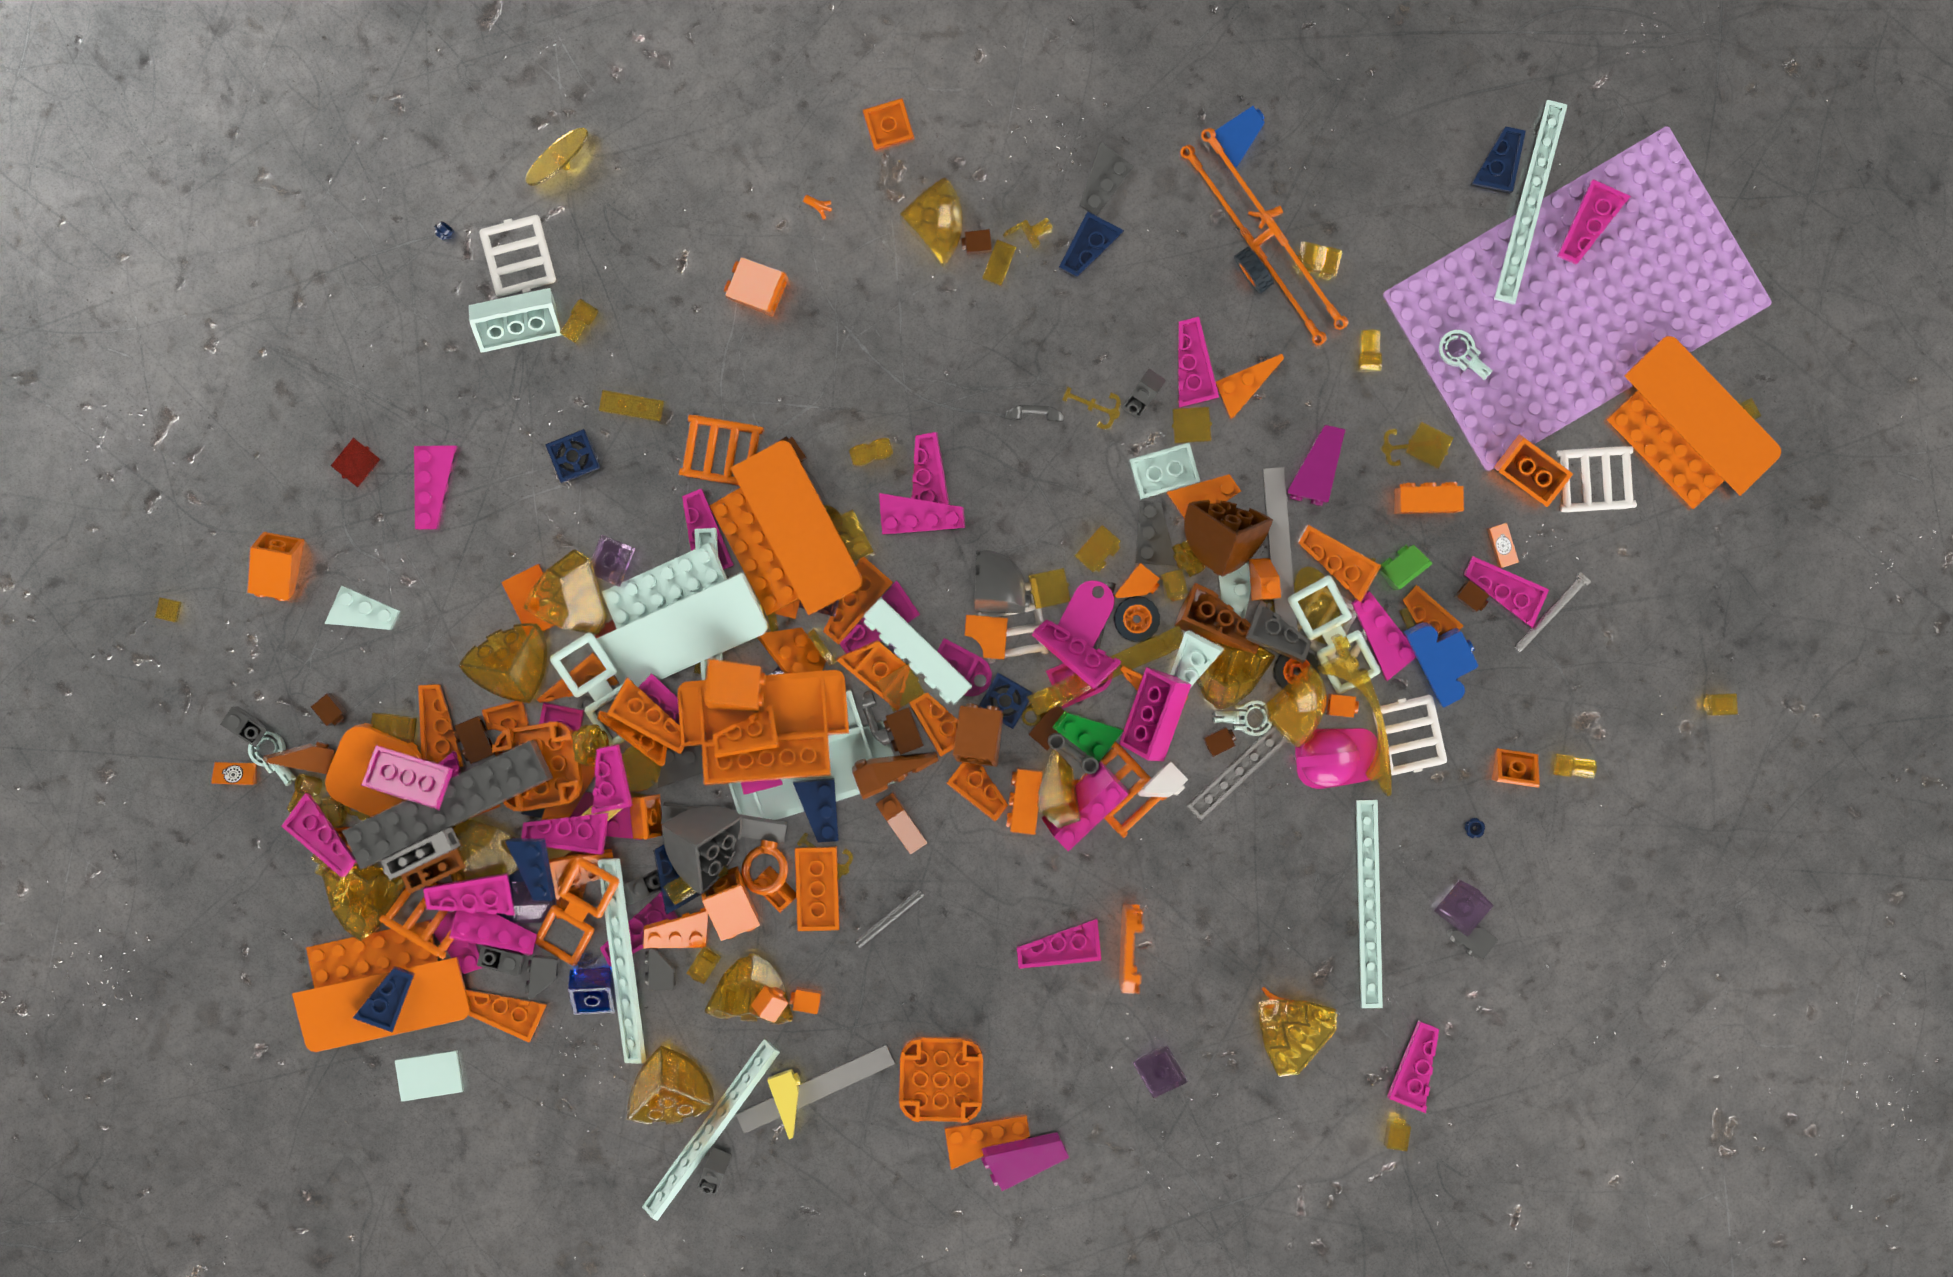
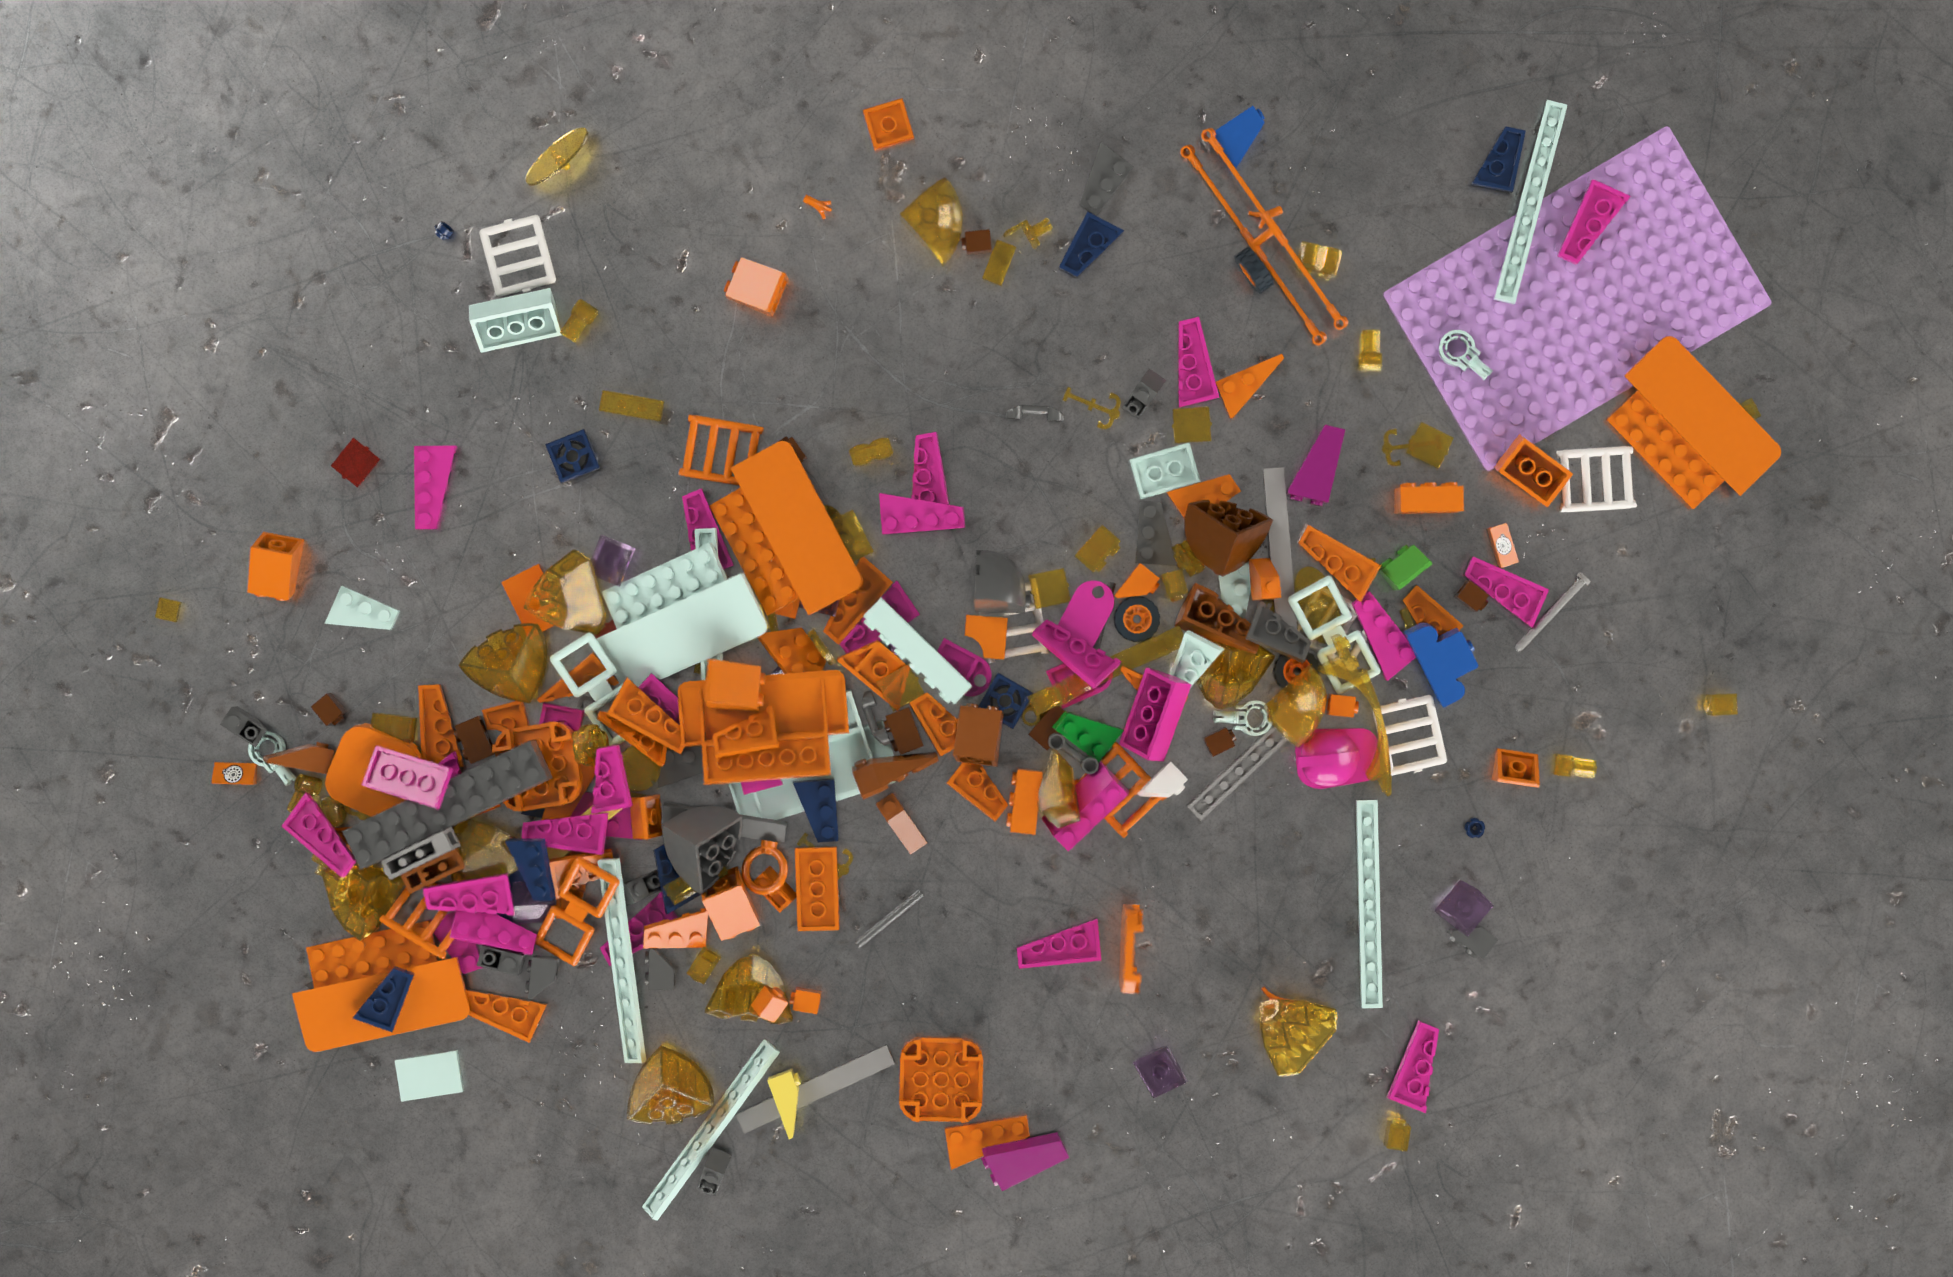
(592, 991): clear blue slope -> none

